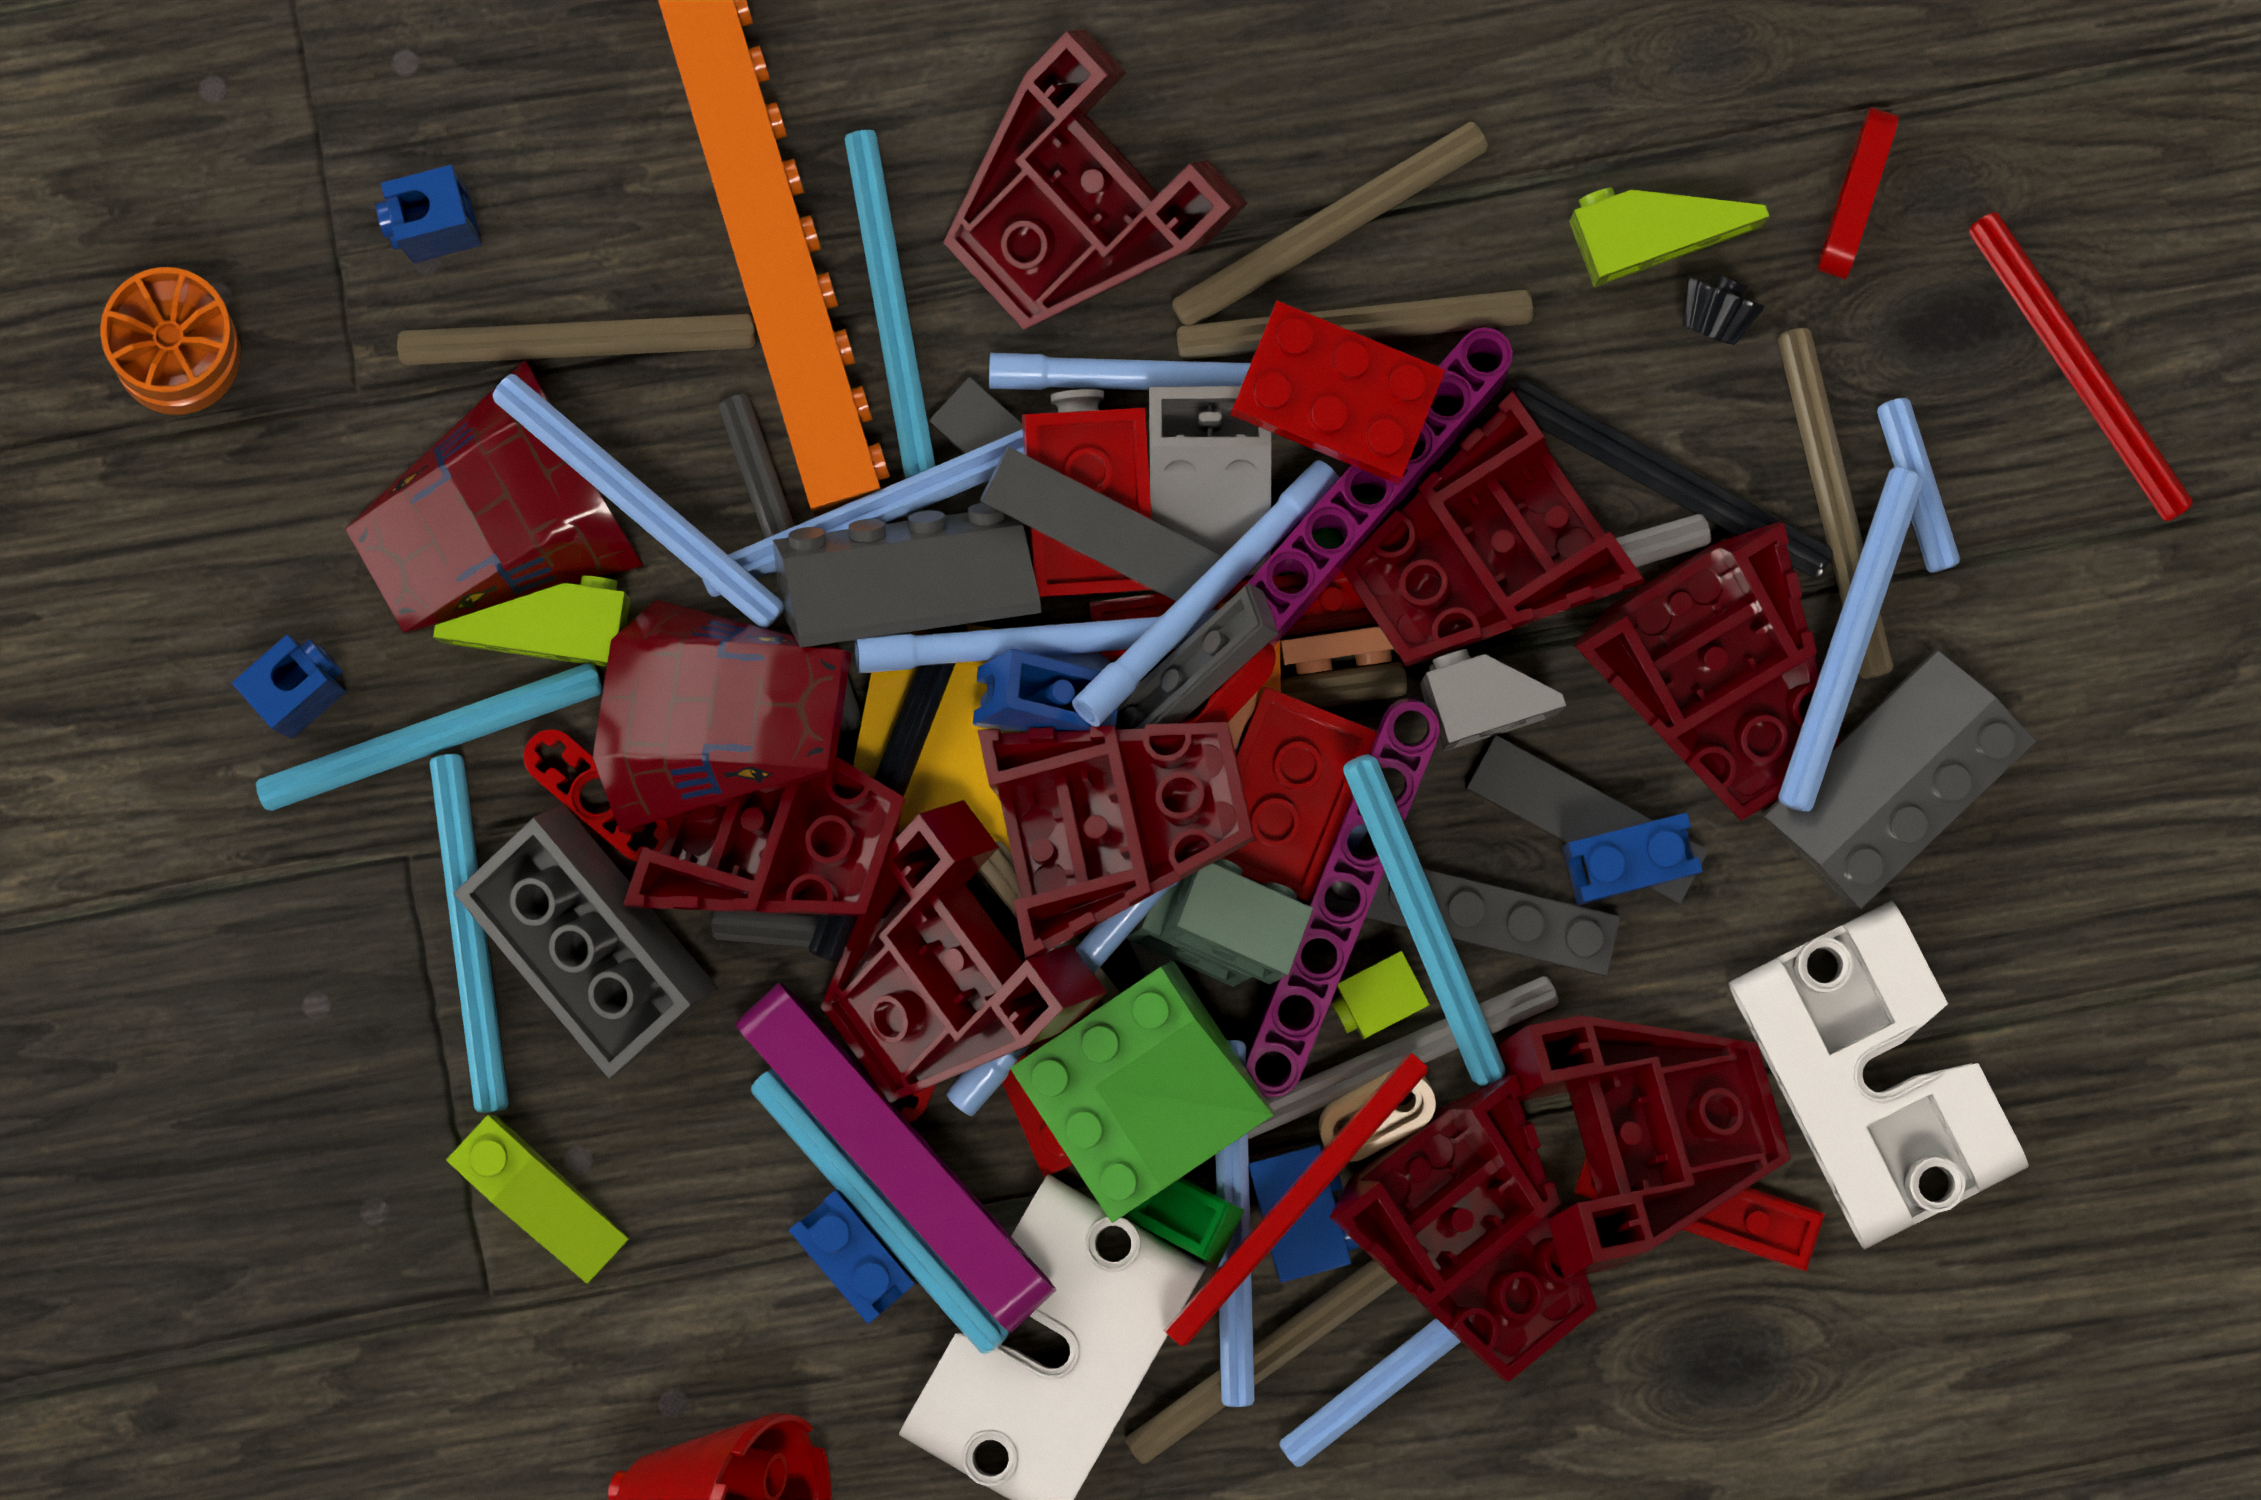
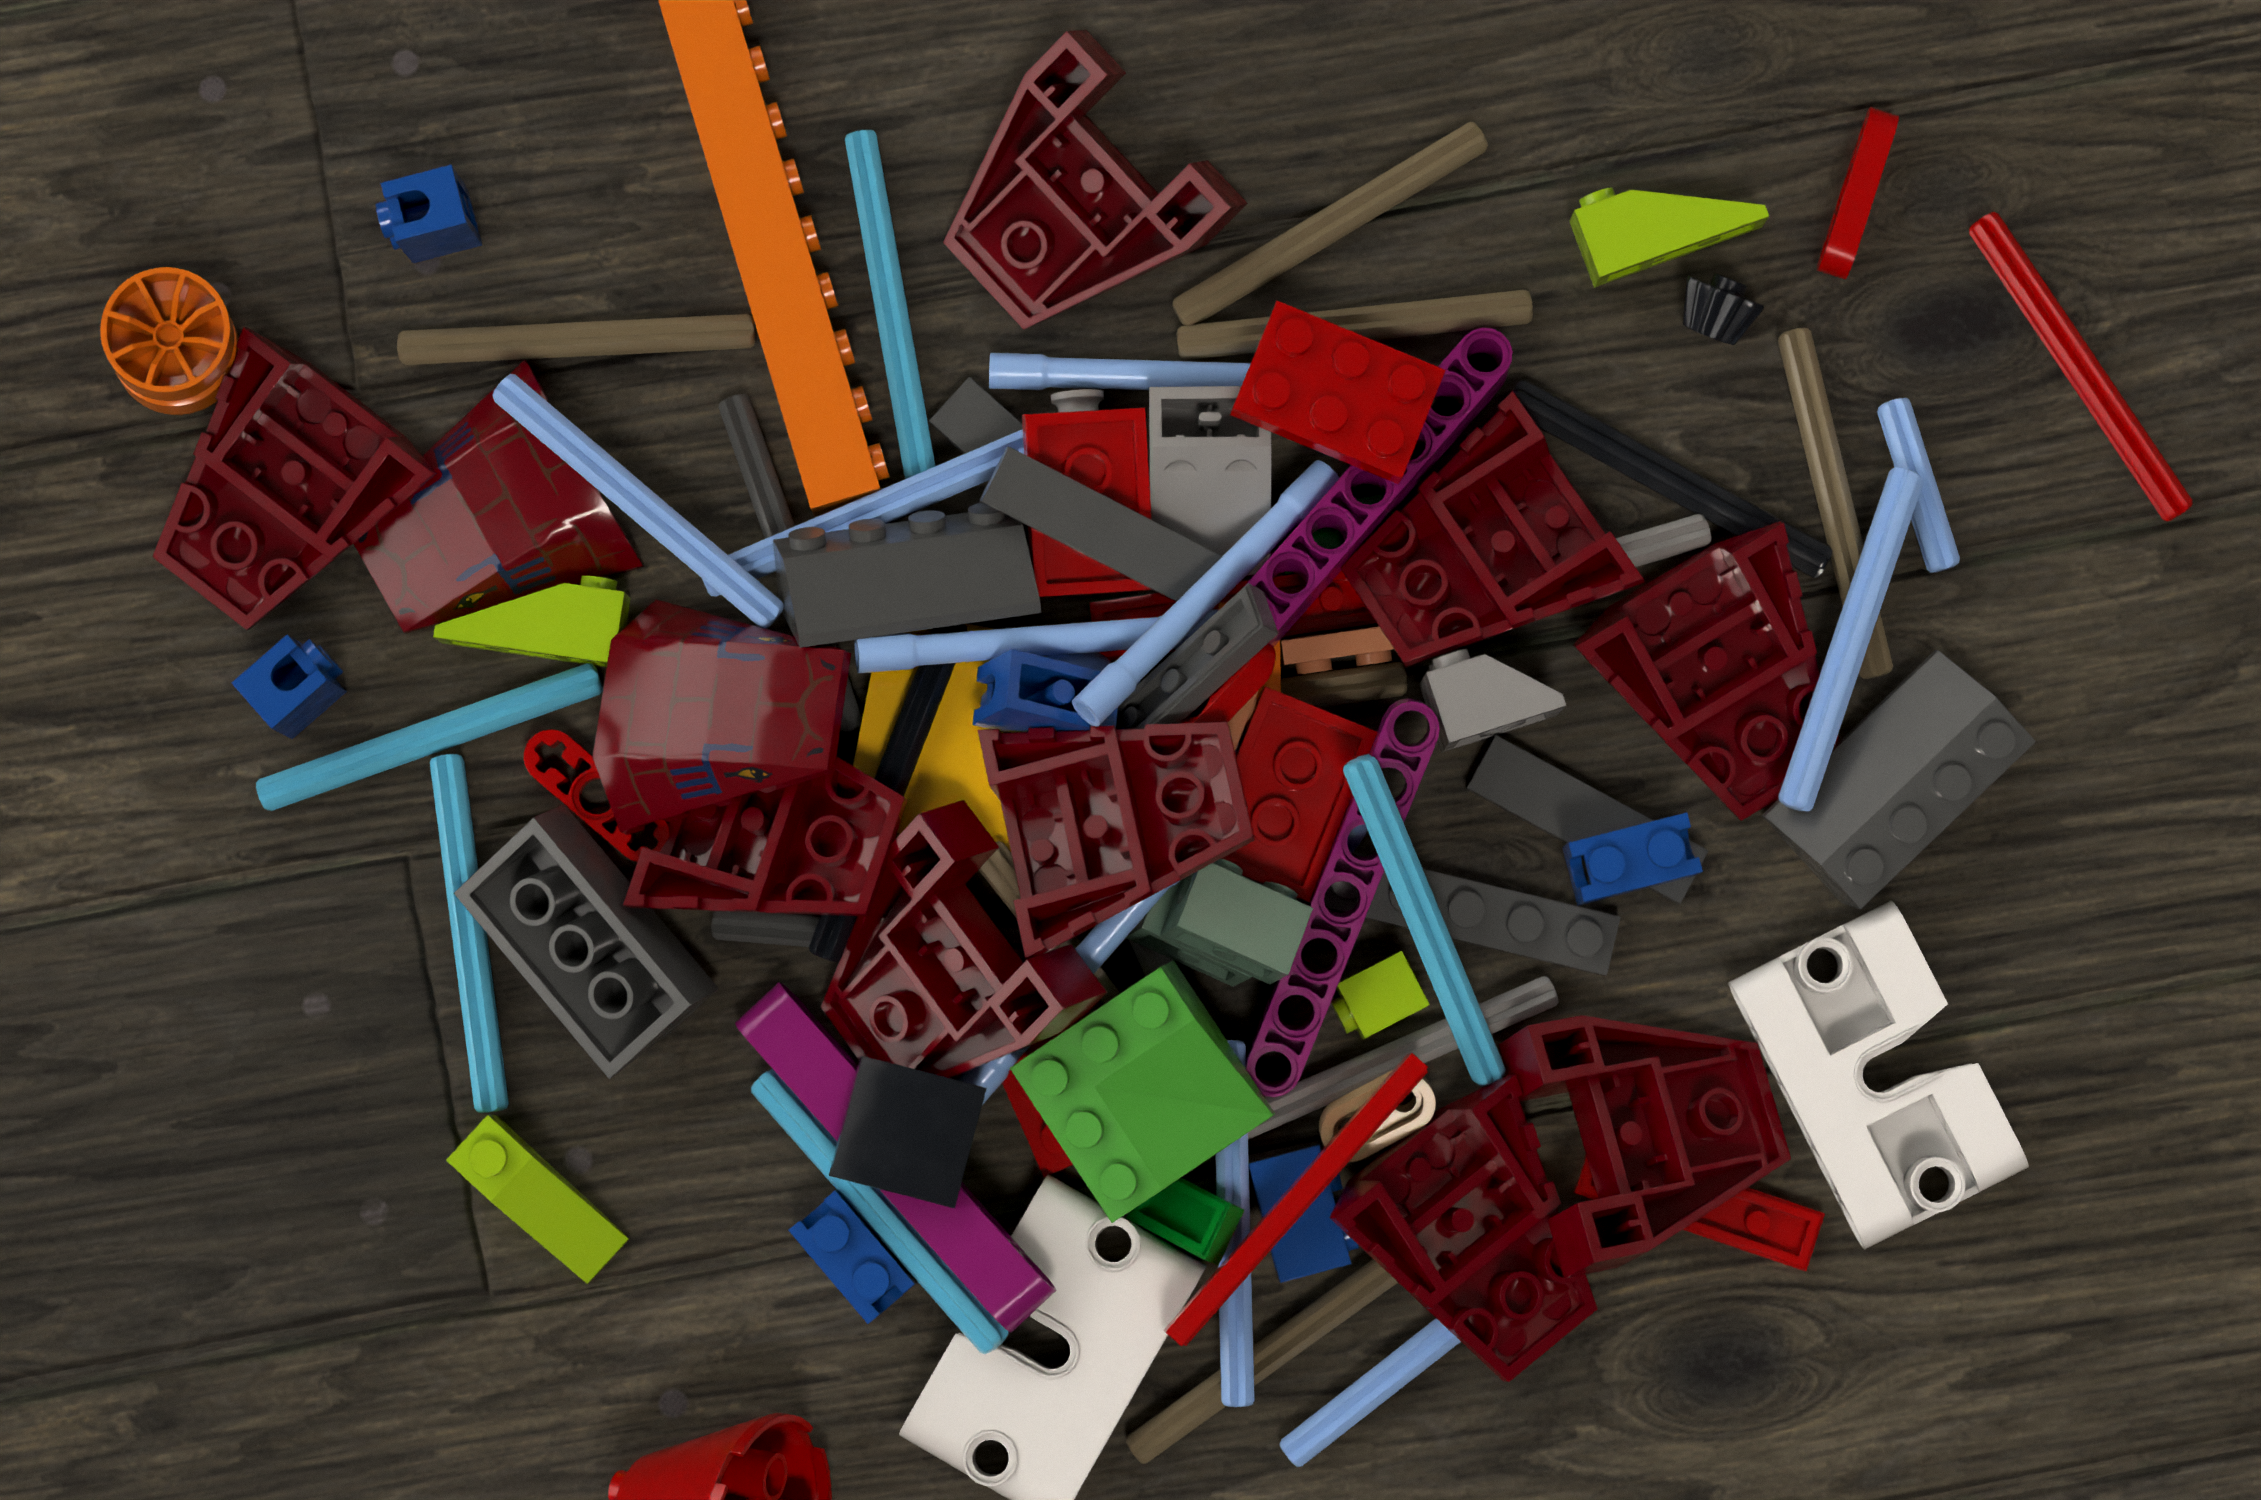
(281, 482): none -> dark red wedge
(907, 1132): none -> black slope

